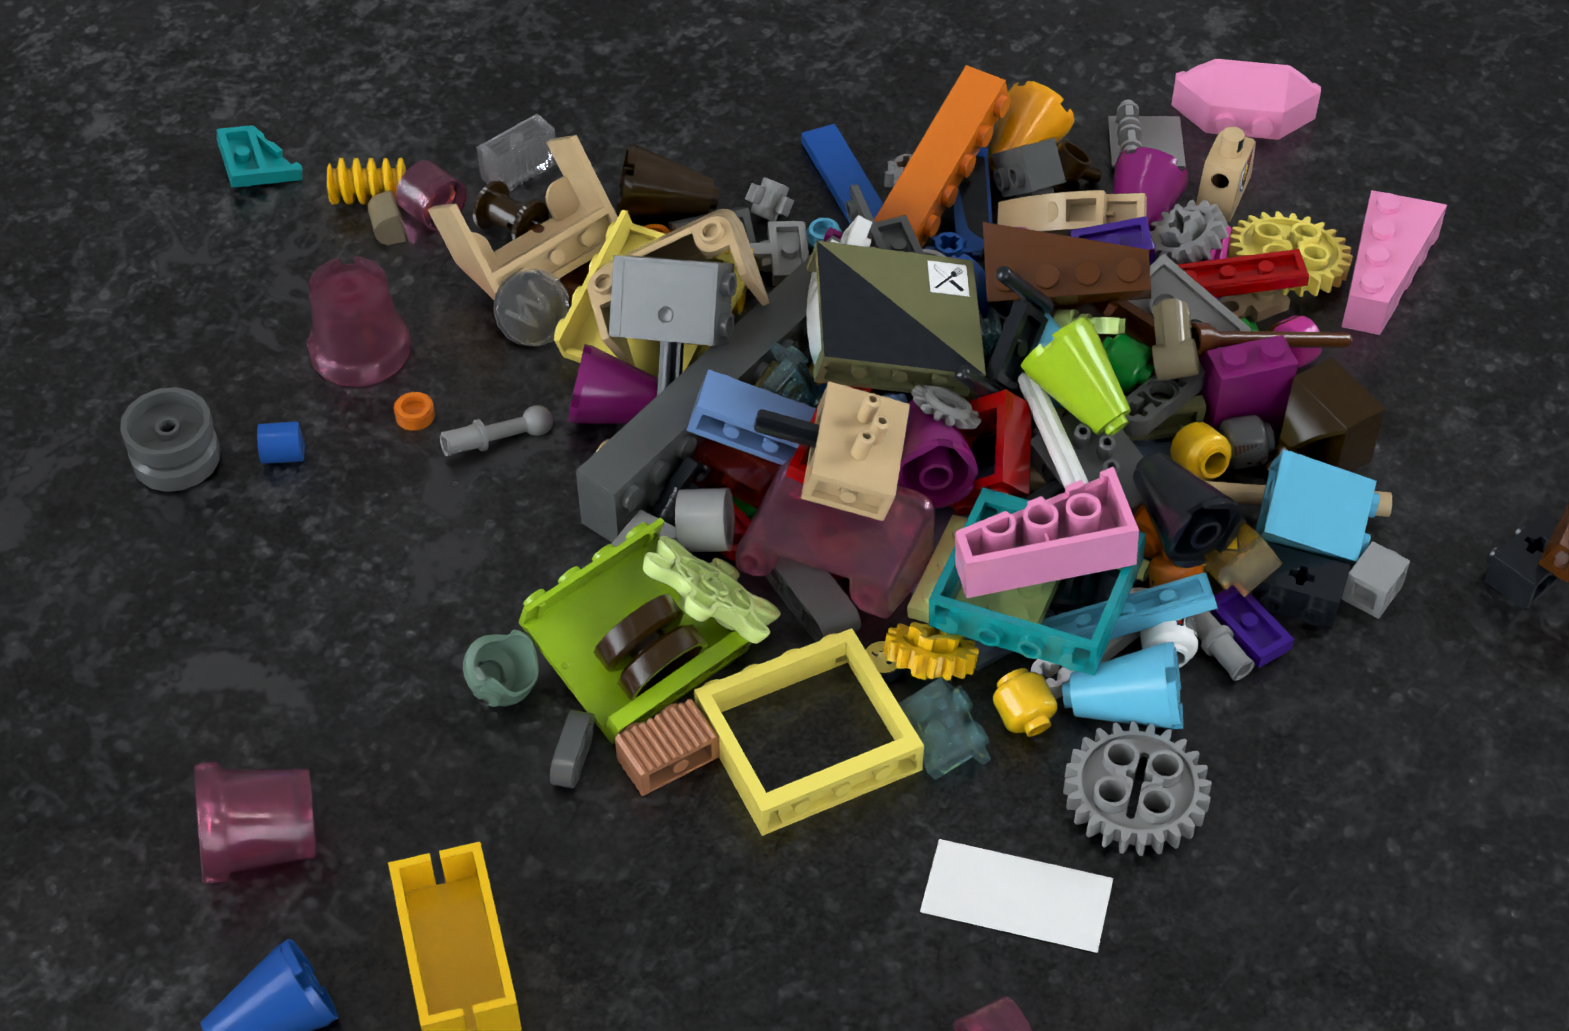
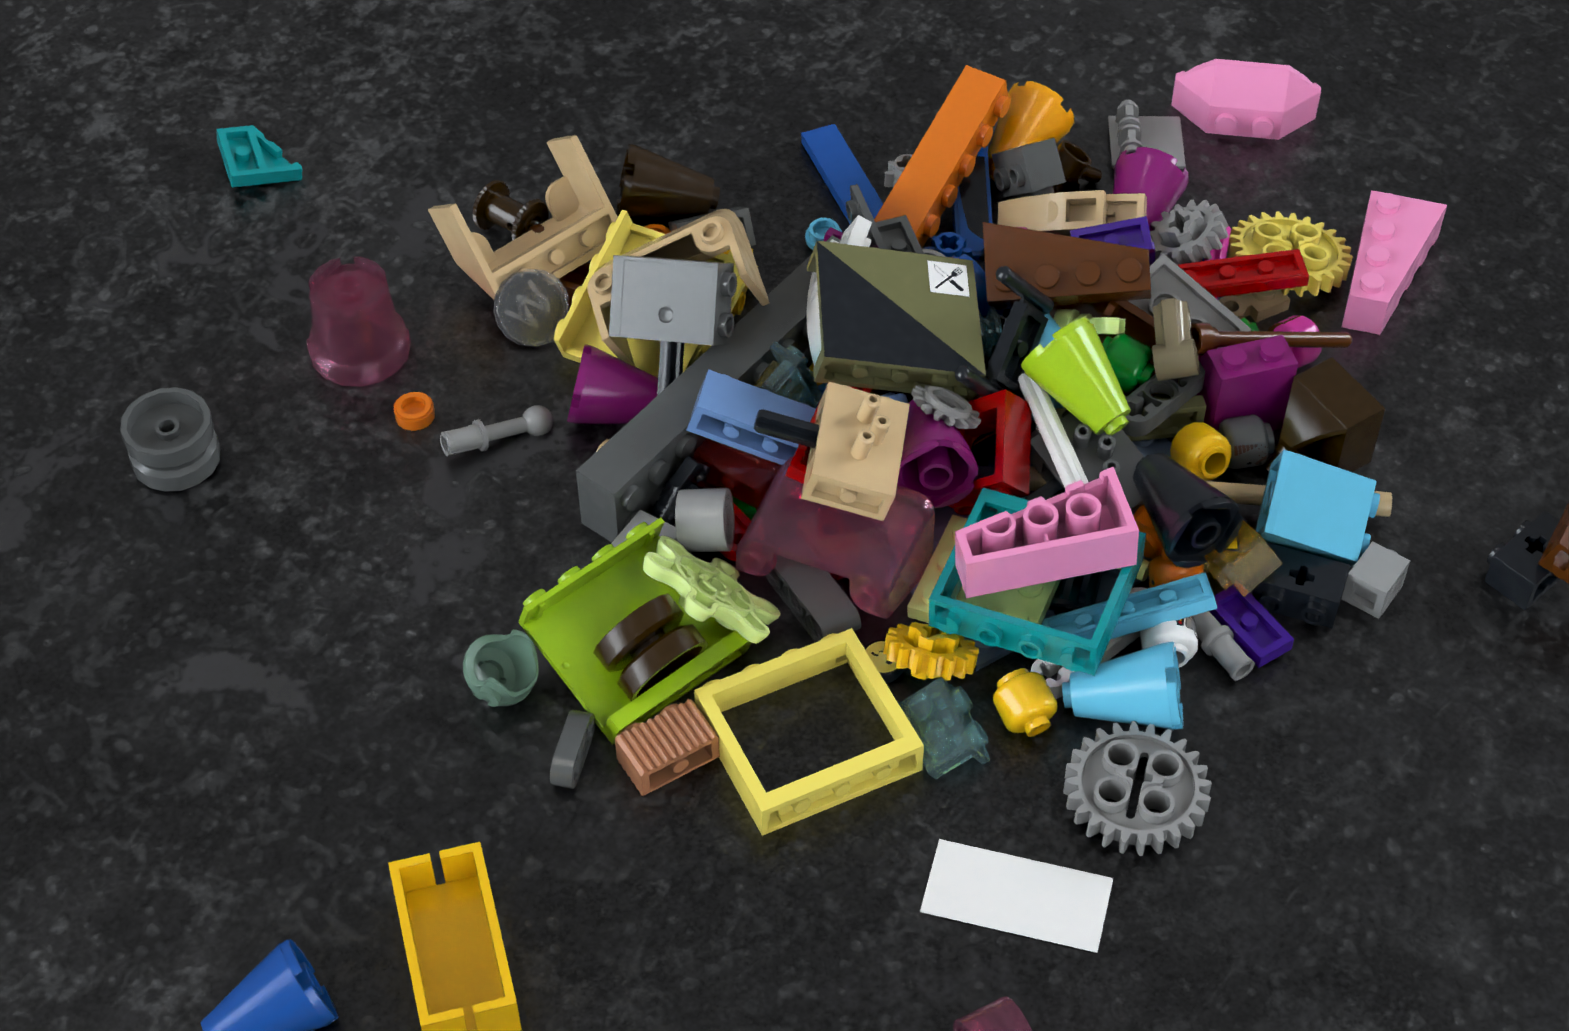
(251, 818): clear pink piece -> none
(280, 442): blue brick -> none
(361, 181): yellow piece -> none
(386, 219): dark tan brick -> none
(428, 186): clear pink piece -> none
(517, 153): clear brick -> none
(769, 199): light grey gear -> none
(783, 250): light grey hinge -> none
(1233, 157): tan torso -> none

